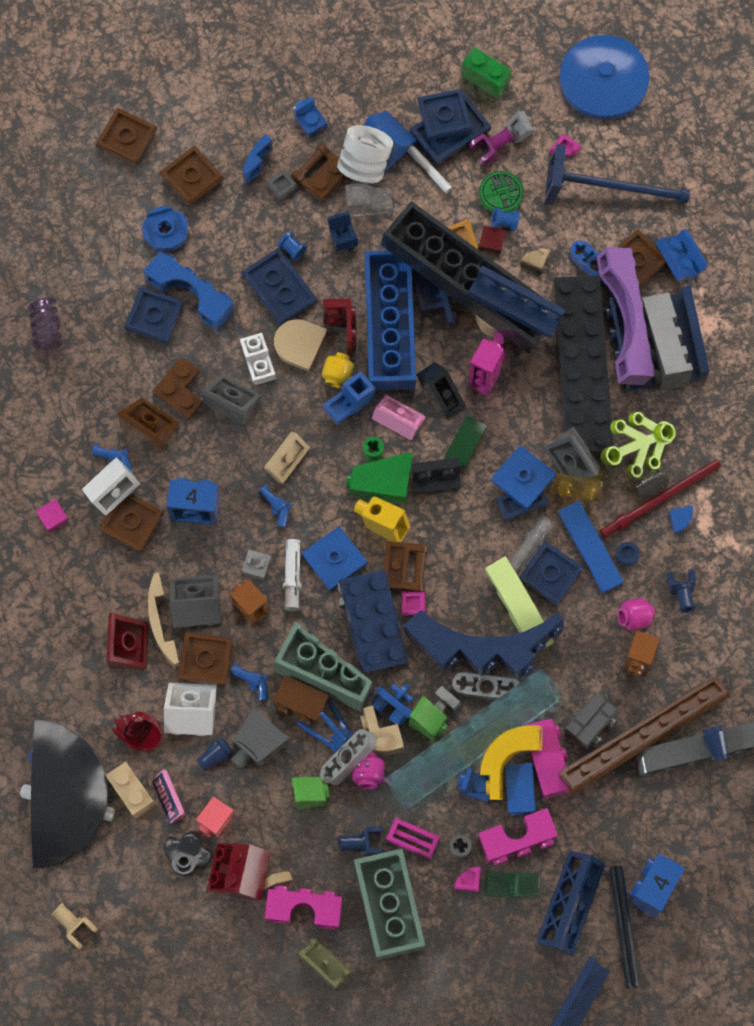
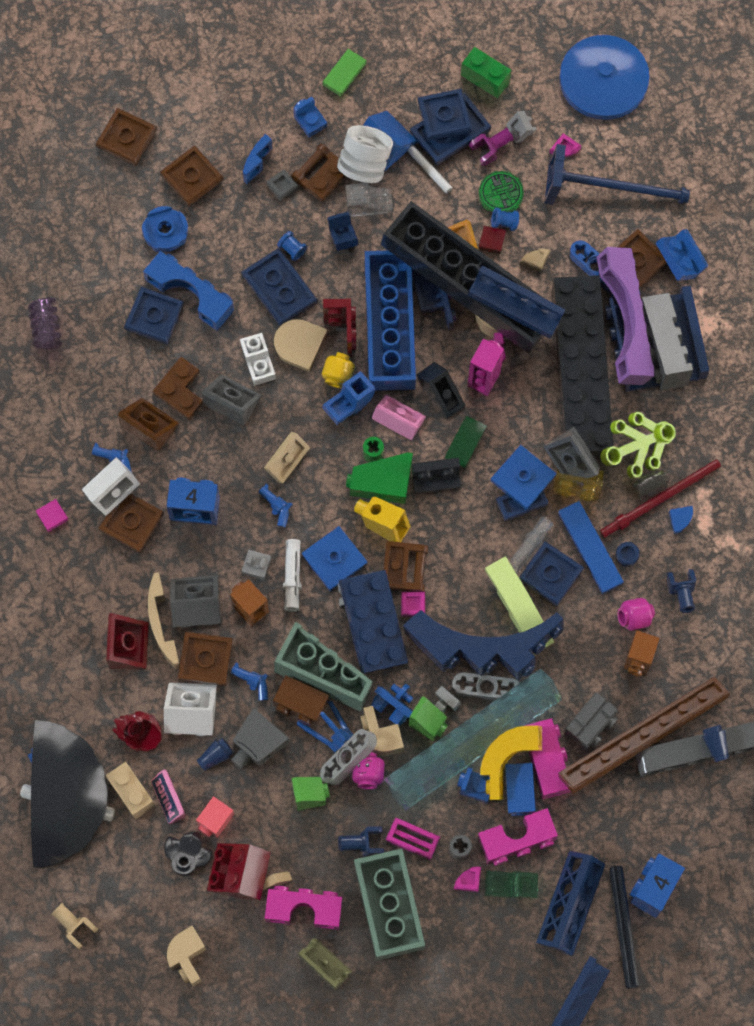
(182, 949): none -> tan brick
(344, 72): none -> bright green tile

